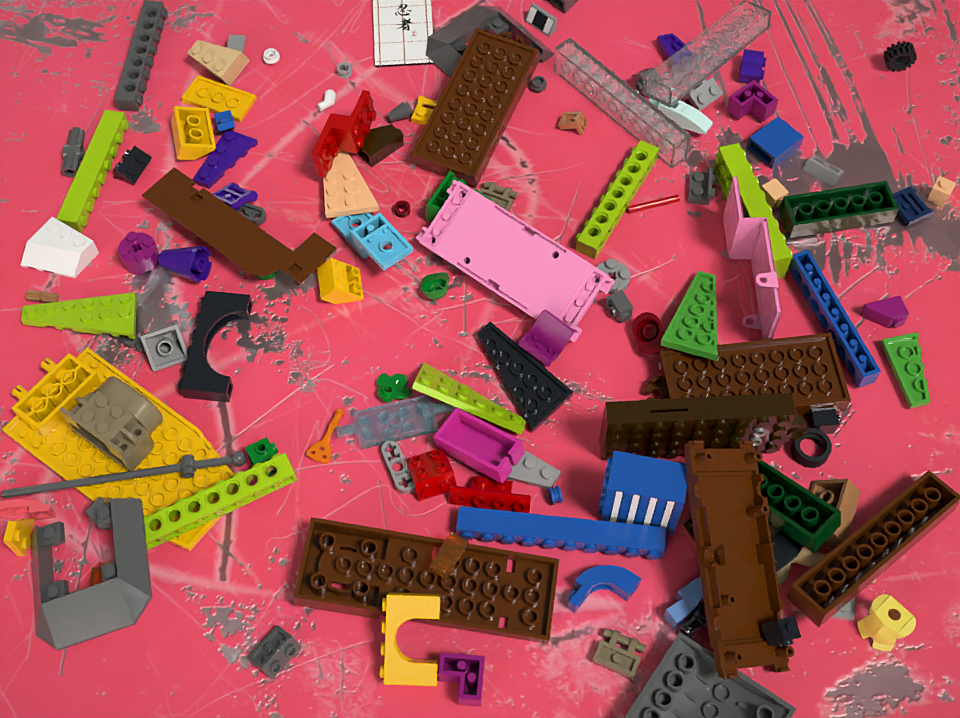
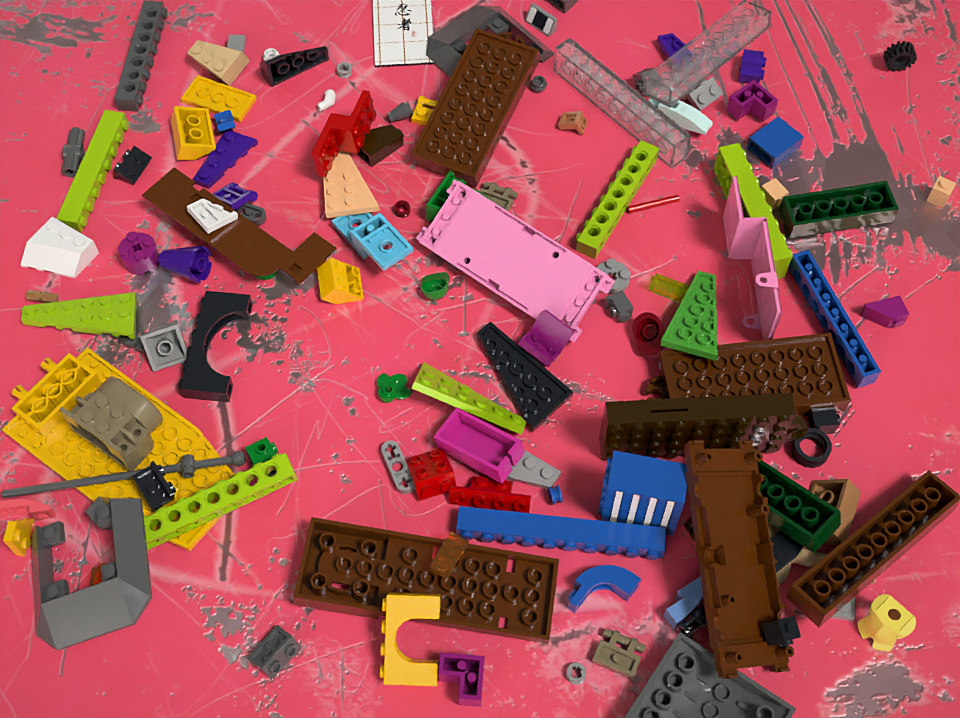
(154, 486): none -> black bracket
(210, 215): none -> white wing
(285, 66): none -> black wedge
(325, 442): orange piece -> none
(395, 421): clear light blue plate -> none
(576, 681): none -> light grey bush
(668, 288): none -> clear neon green panel
(700, 187): dark grey bracket -> none
(823, 170): light grey slope -> none
(906, 363): bright green wing -> none
(907, 208): dark blue plate -> none

